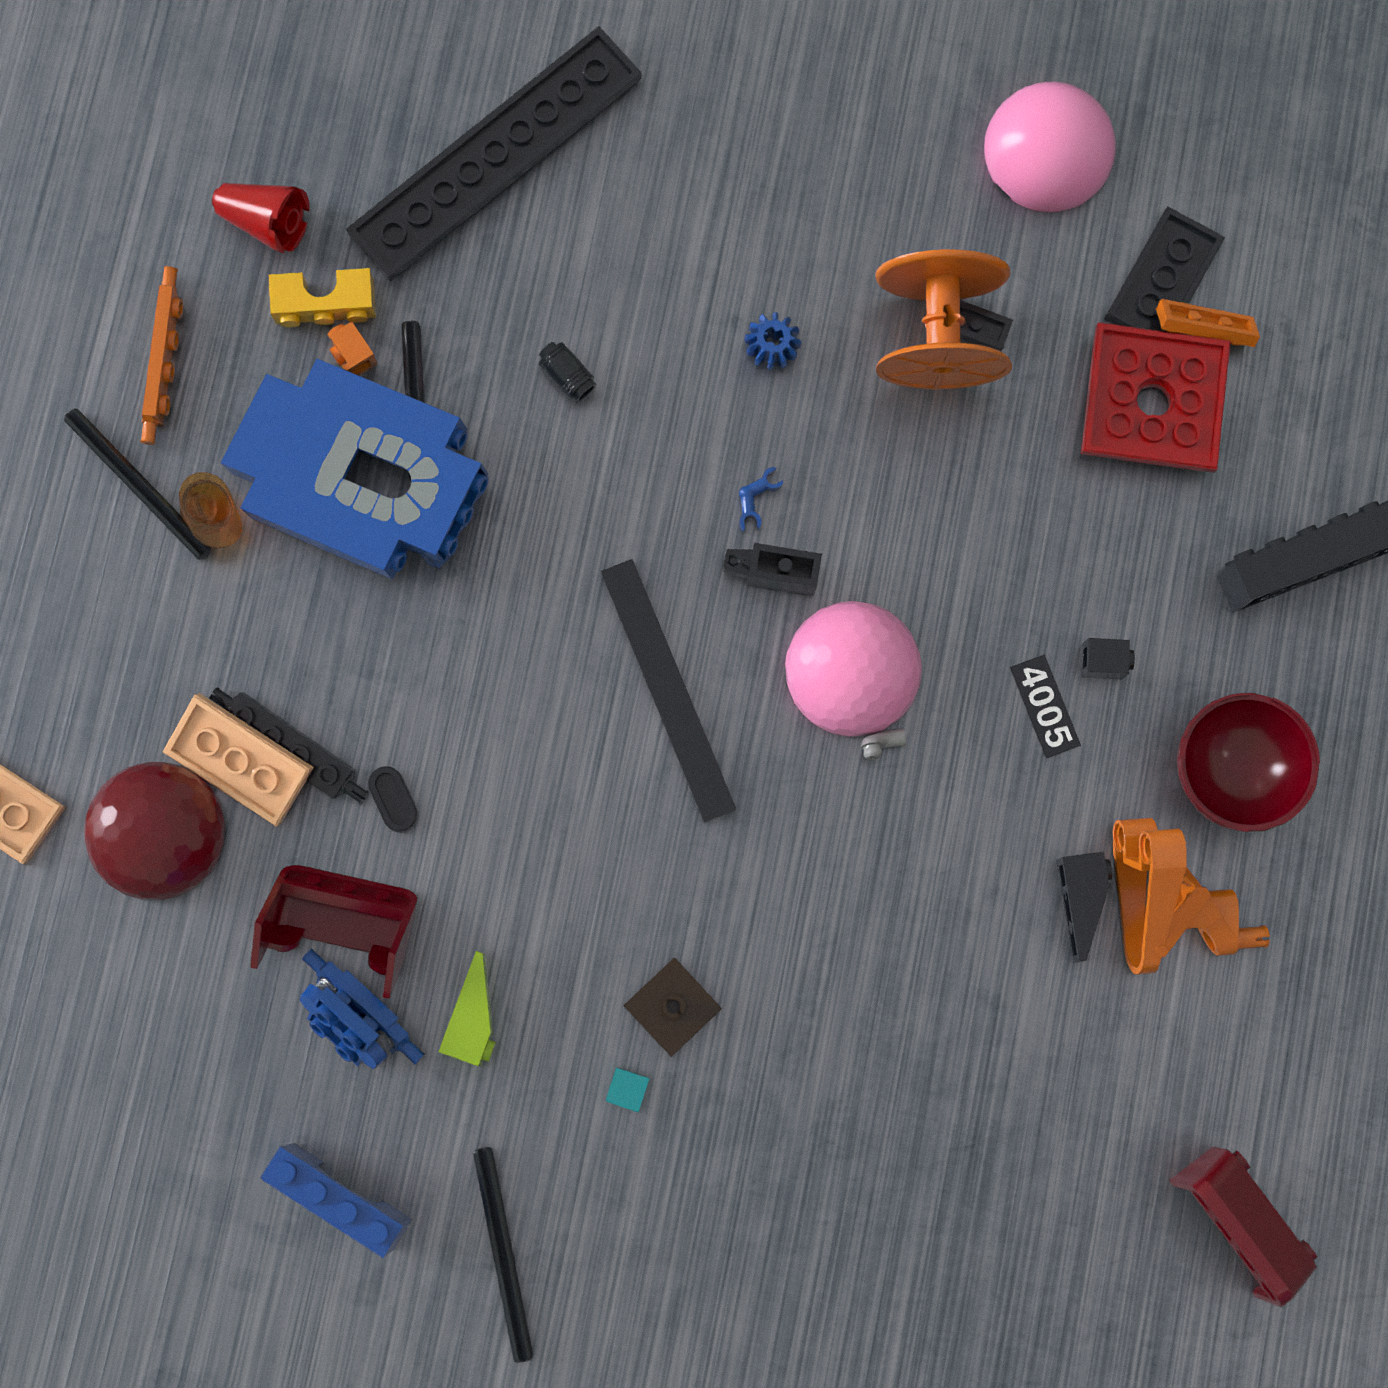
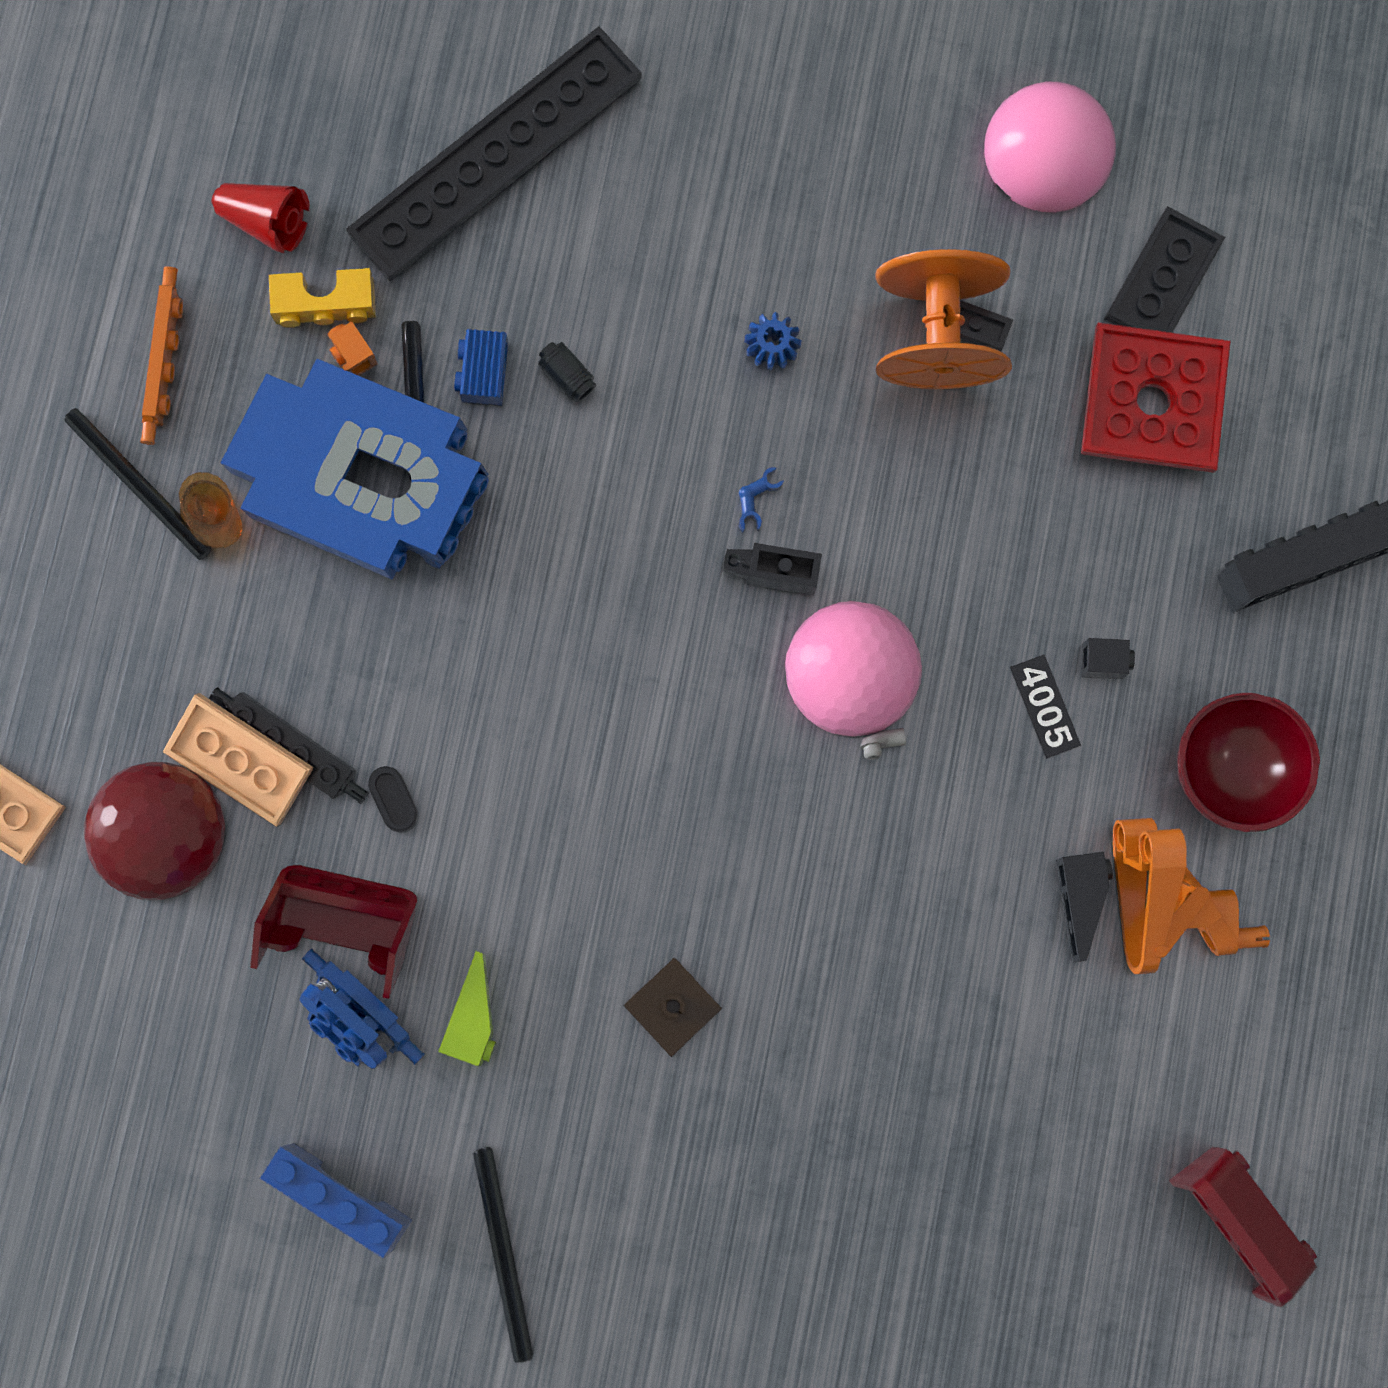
(483, 367): none -> blue brick
(627, 1090): teal tile -> none
(668, 691): black tile -> none
(1207, 323): orange plate -> none

